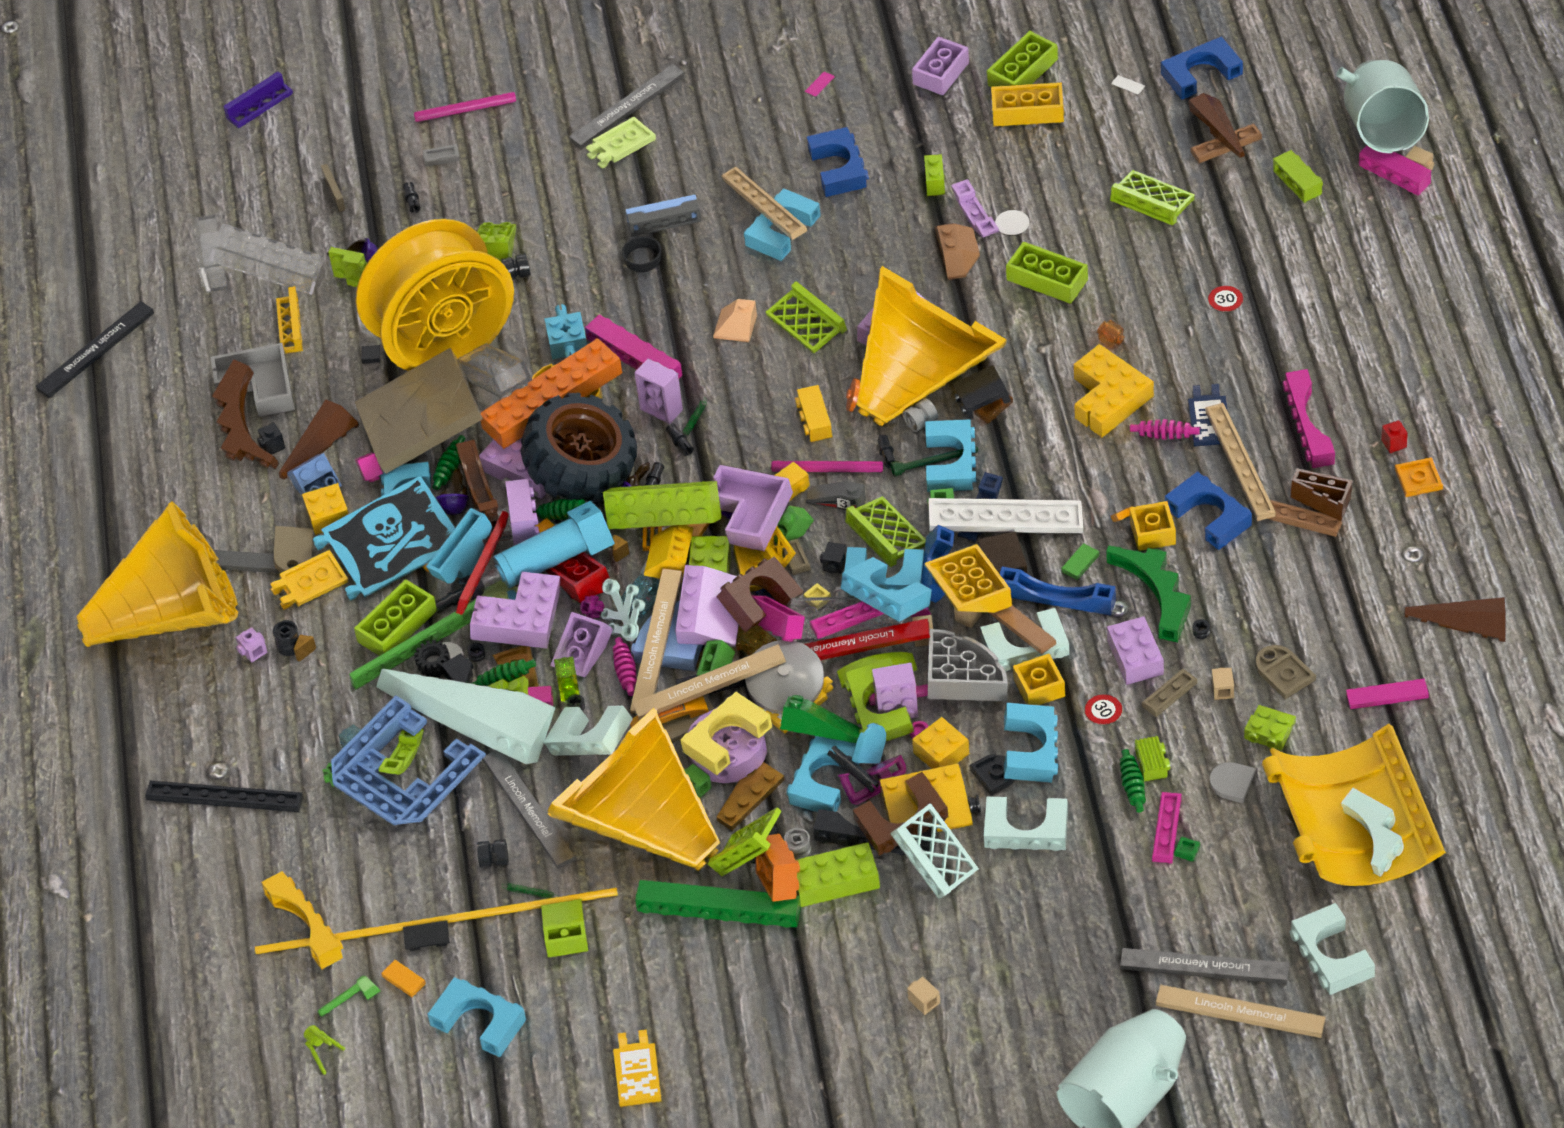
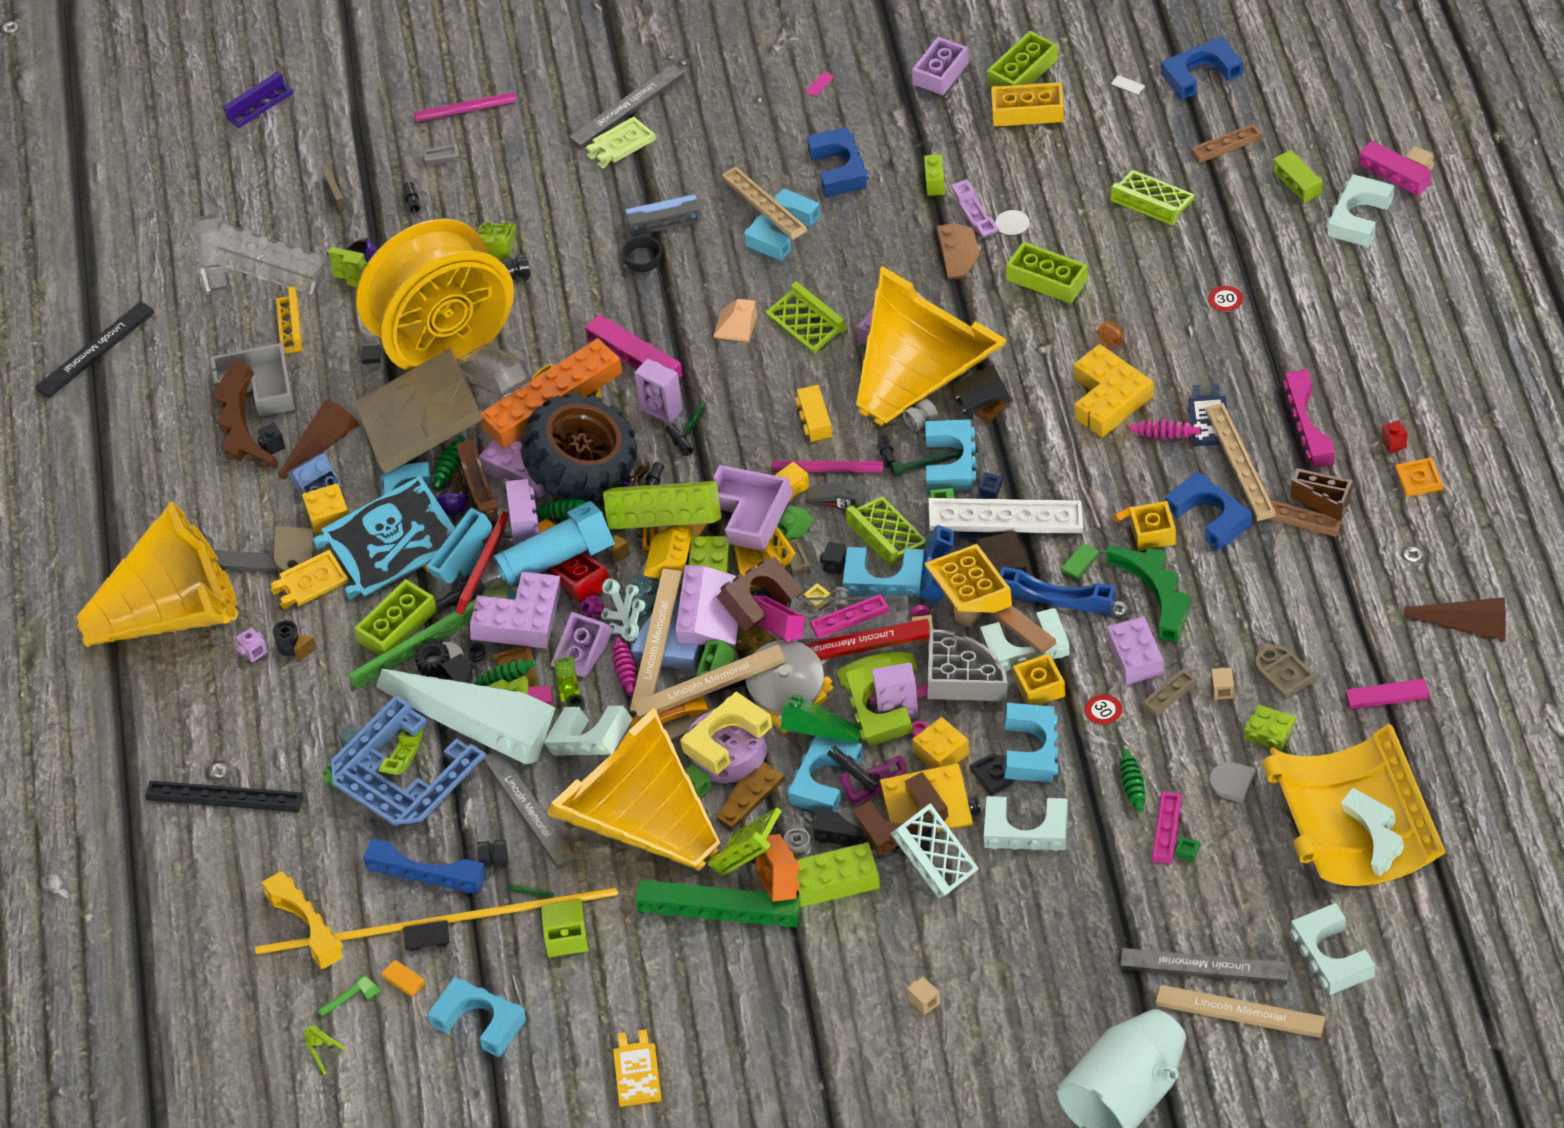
(369, 467): dark pink brick -> none
(461, 875): none -> blue arch
(565, 333): medium azure brick -> none
(852, 395): orange piece -> none
(862, 583): medium azure arch -> none
(870, 745): medium azure tile -> none
(1151, 758): lime brick -> none
(1201, 623): black bush -> none
(1212, 113): reddish brown wedge -> none
(1358, 192): none -> light aqua arch
(1385, 105): light aqua piece -> none

